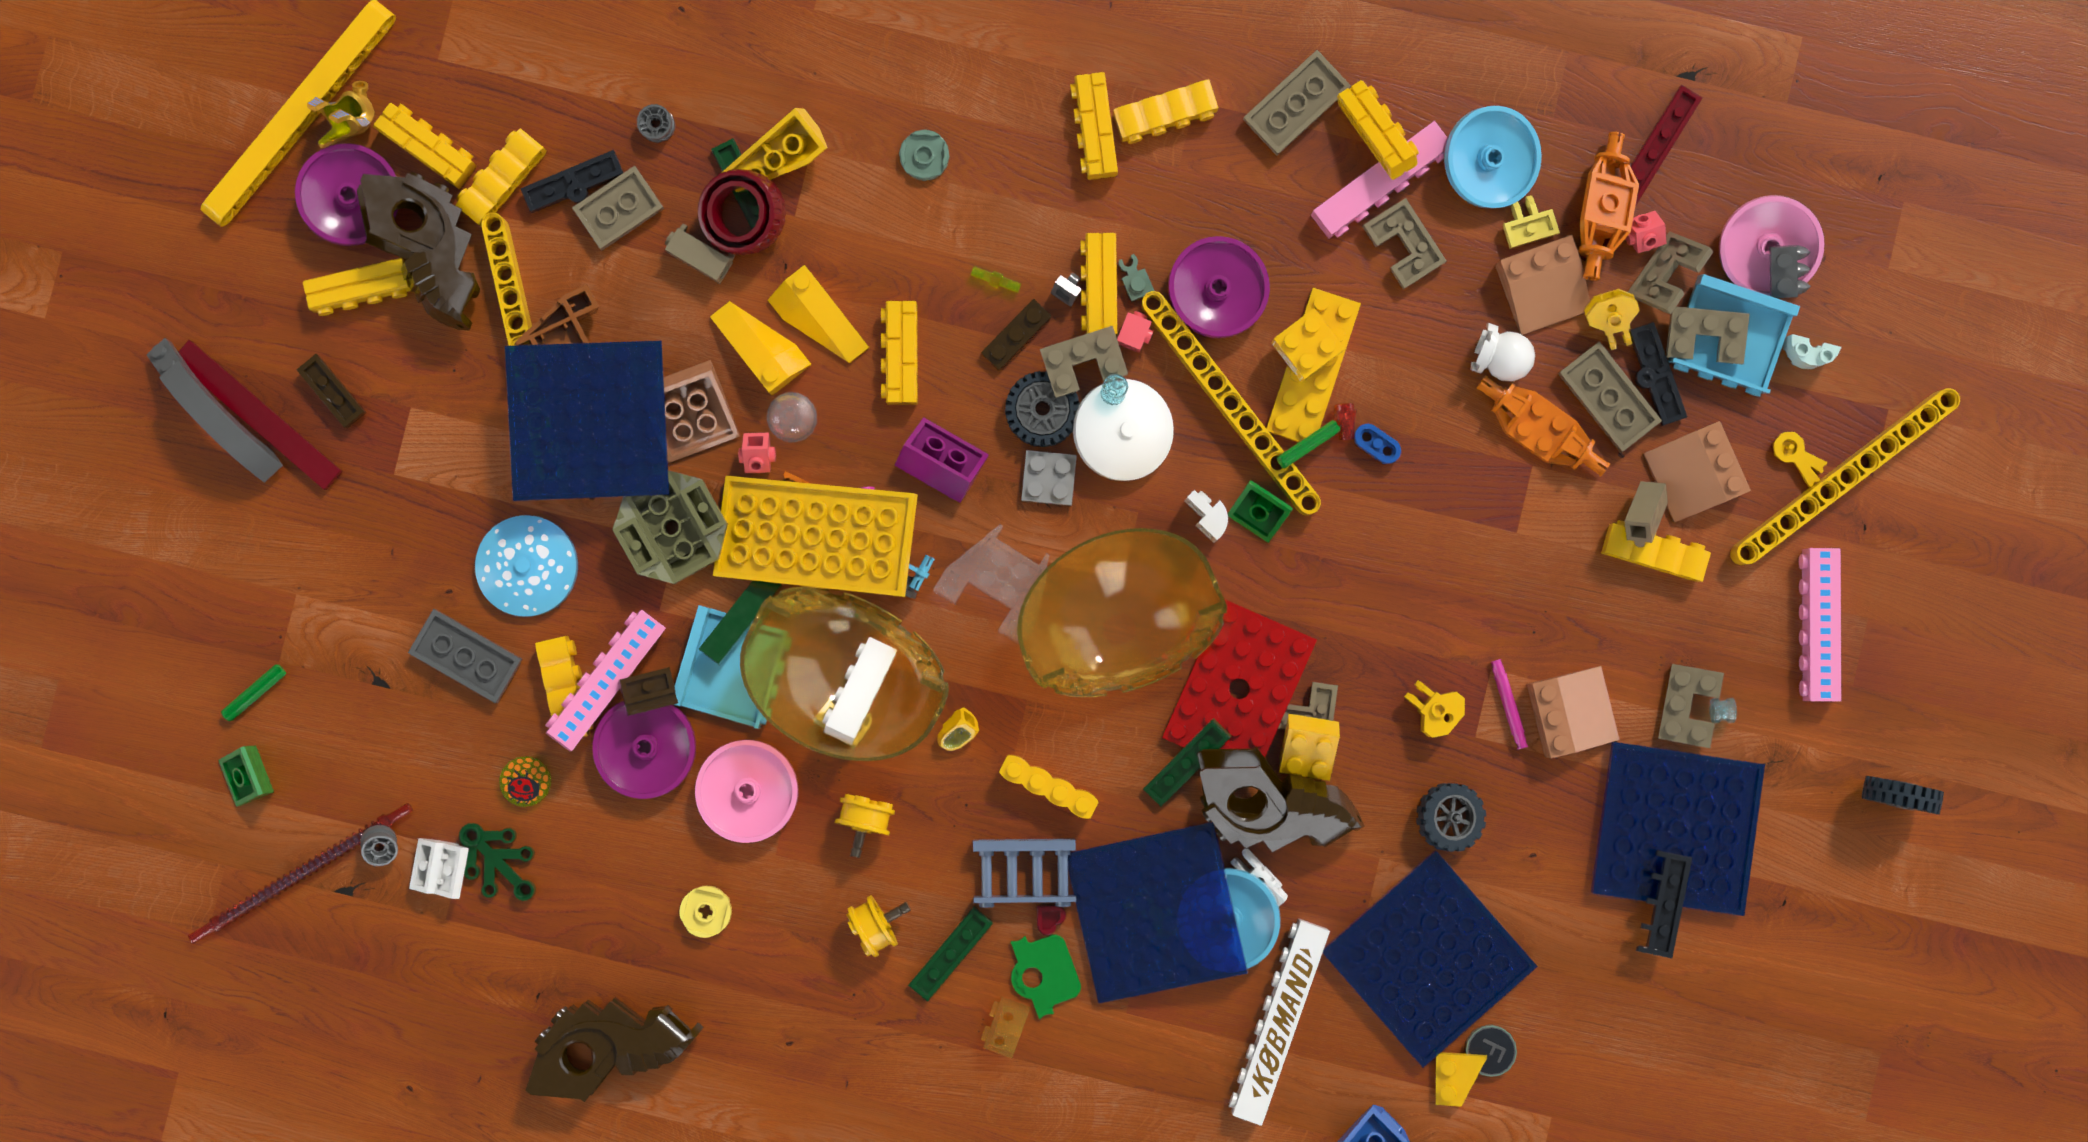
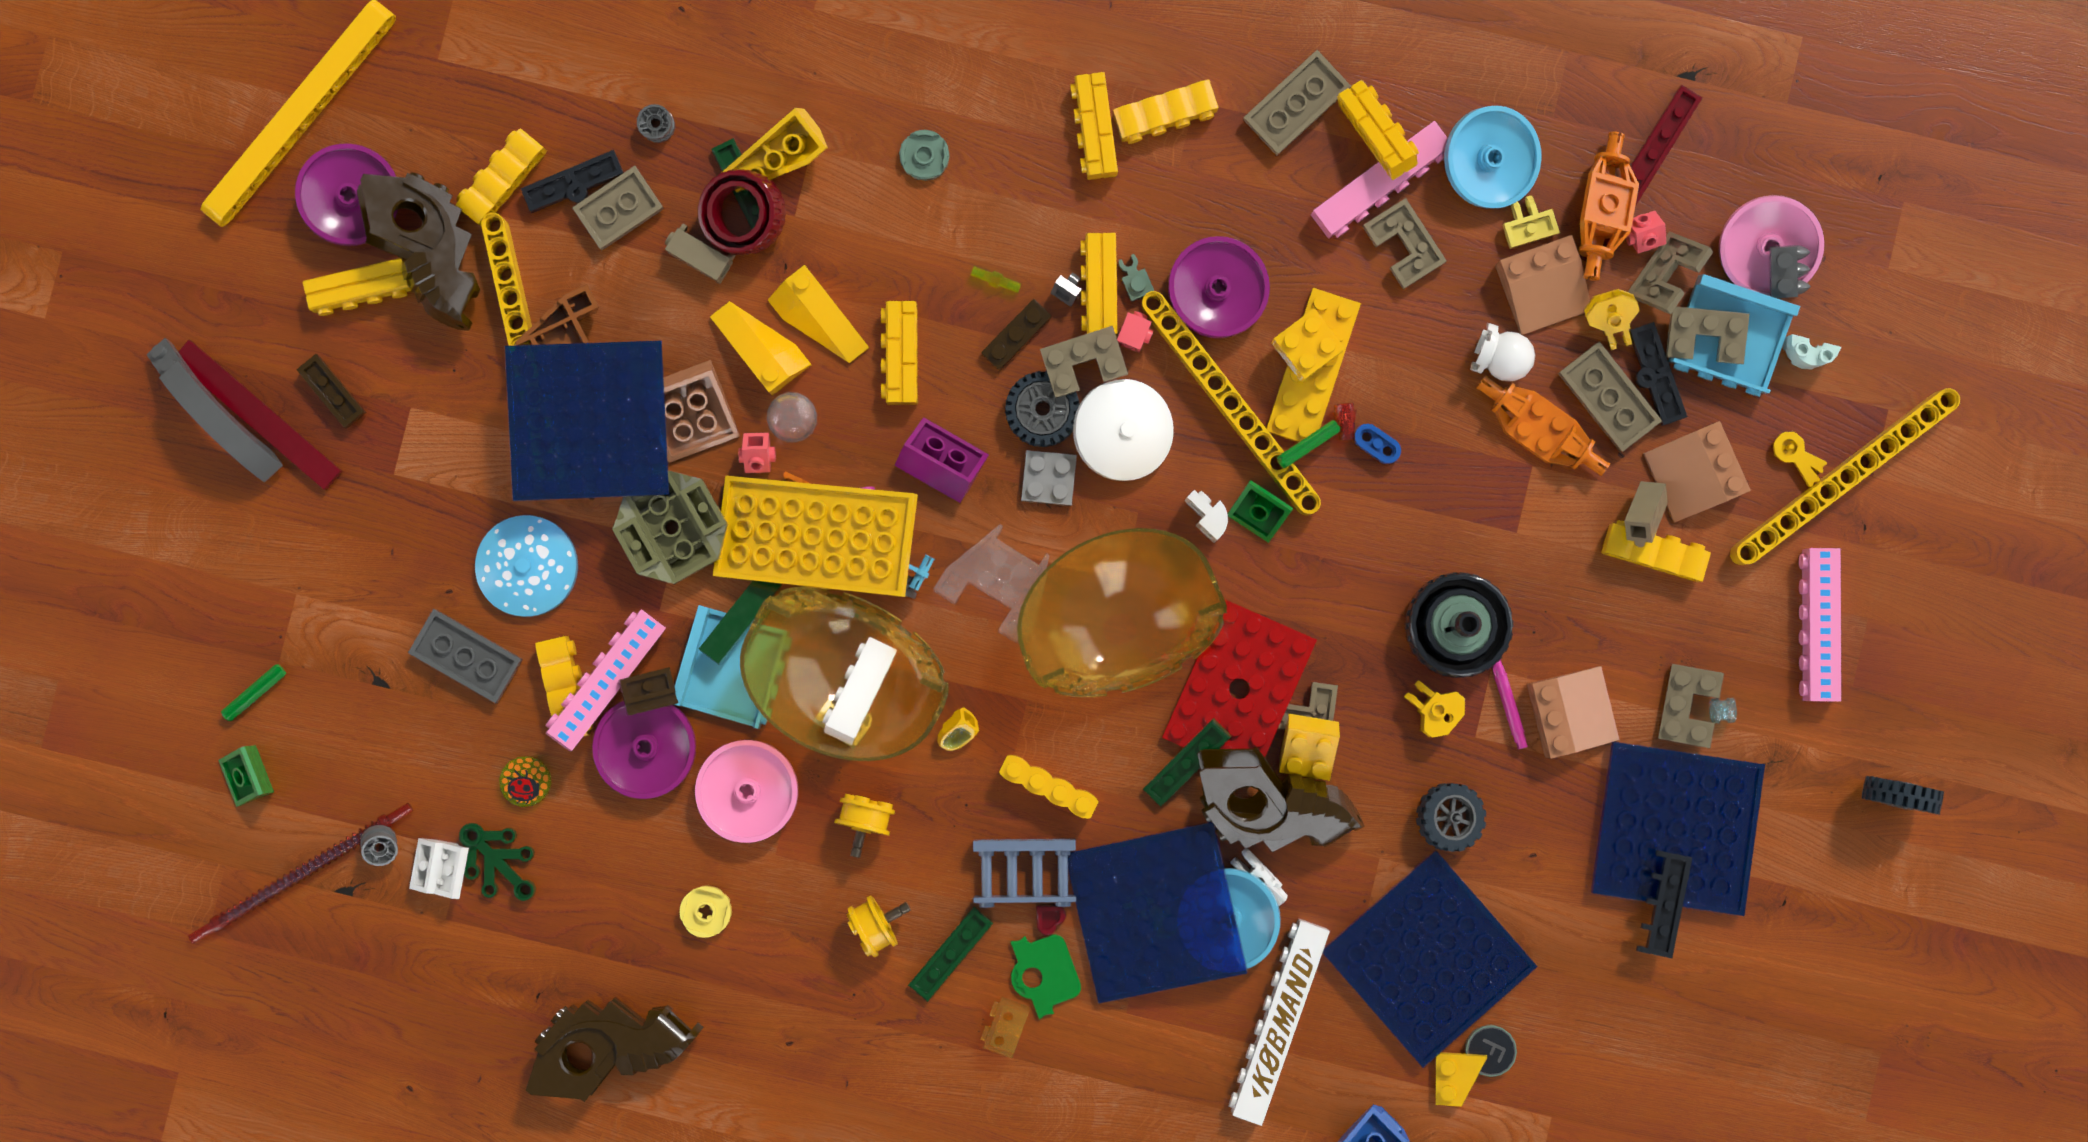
(347, 116): piece -> none
(424, 145): yellow brick -> none
(1117, 384): clear light blue wheel -> none
(1458, 625): none -> black wheel

